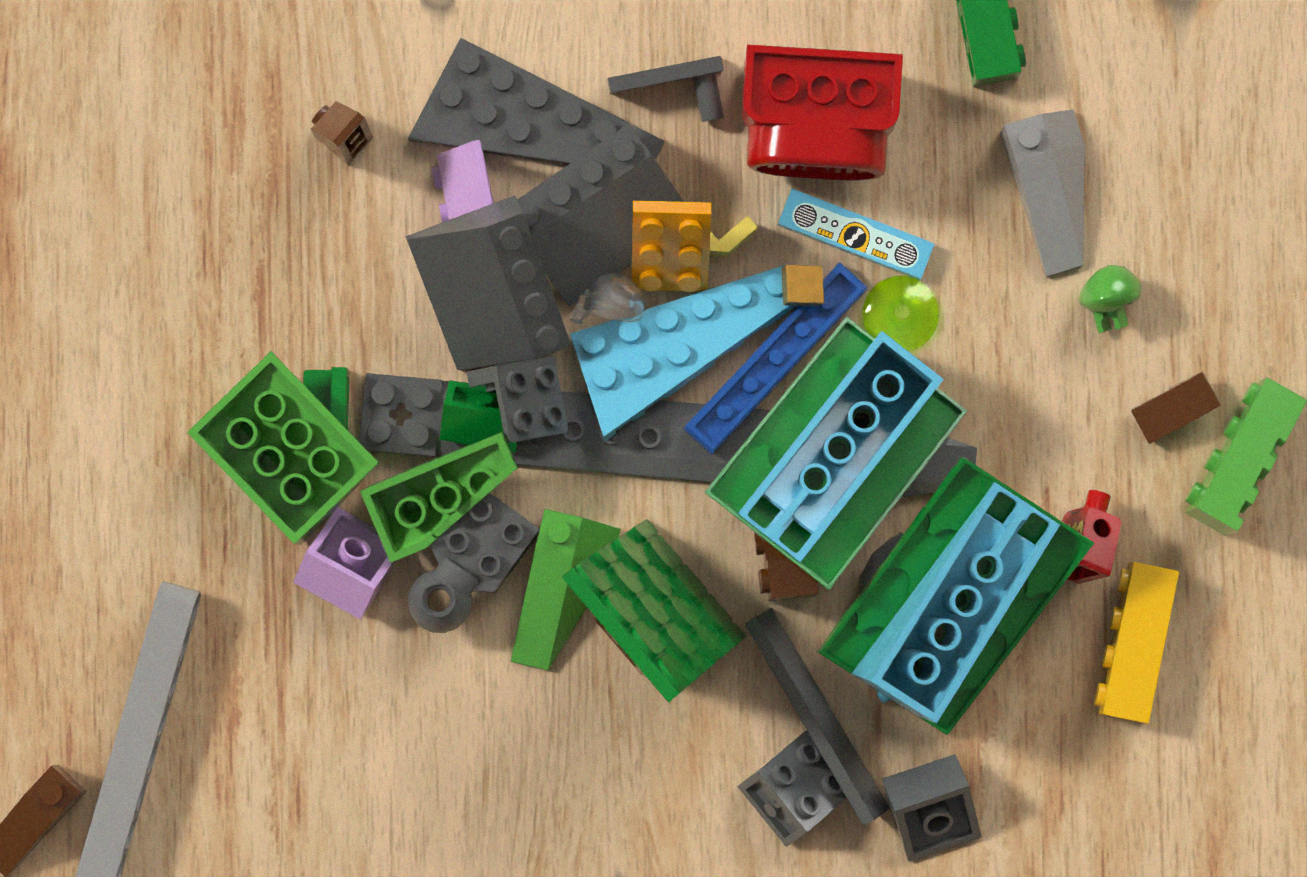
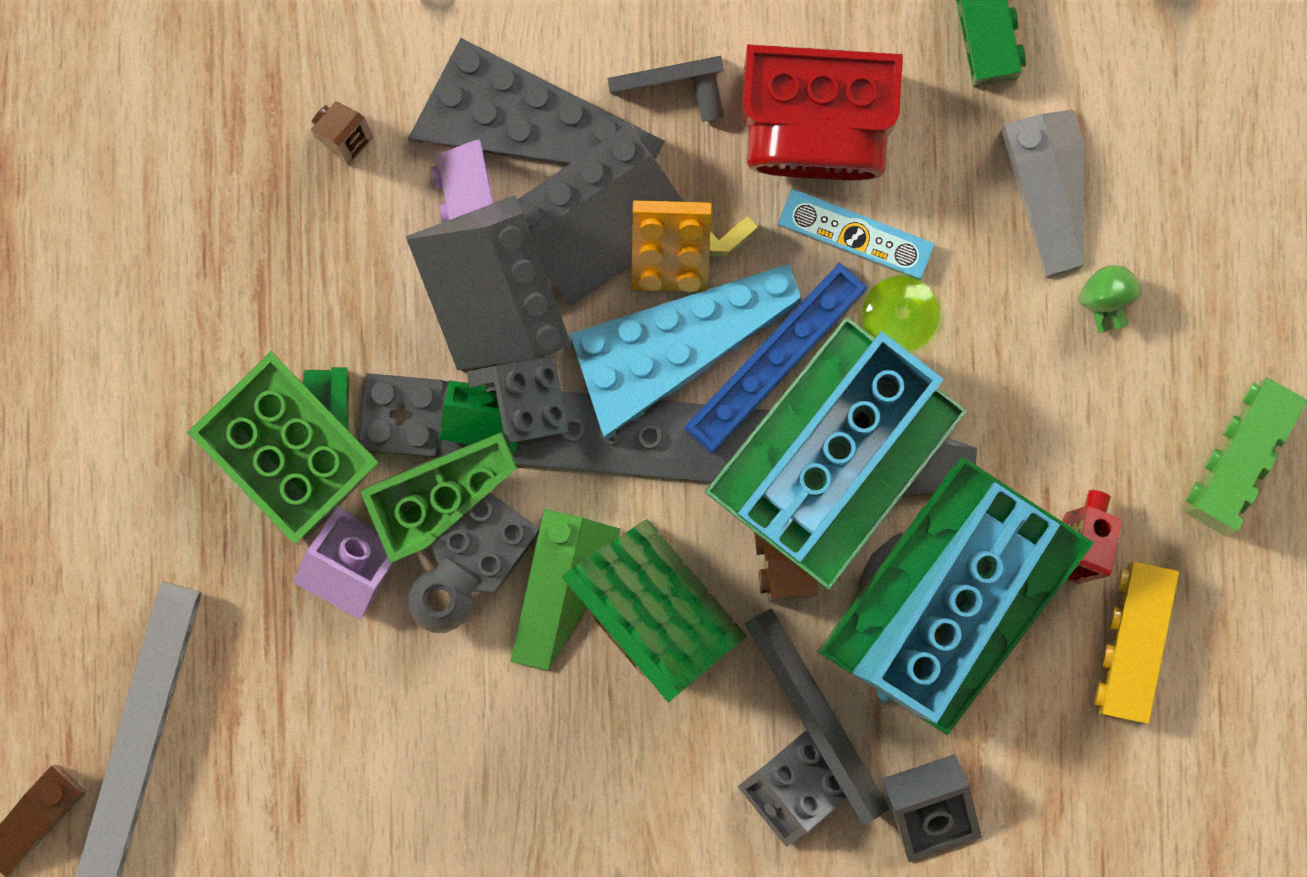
(612, 298): clear piece -> none
(802, 285): pearl gold tile -> none
(1176, 407): reddish brown slope -> none

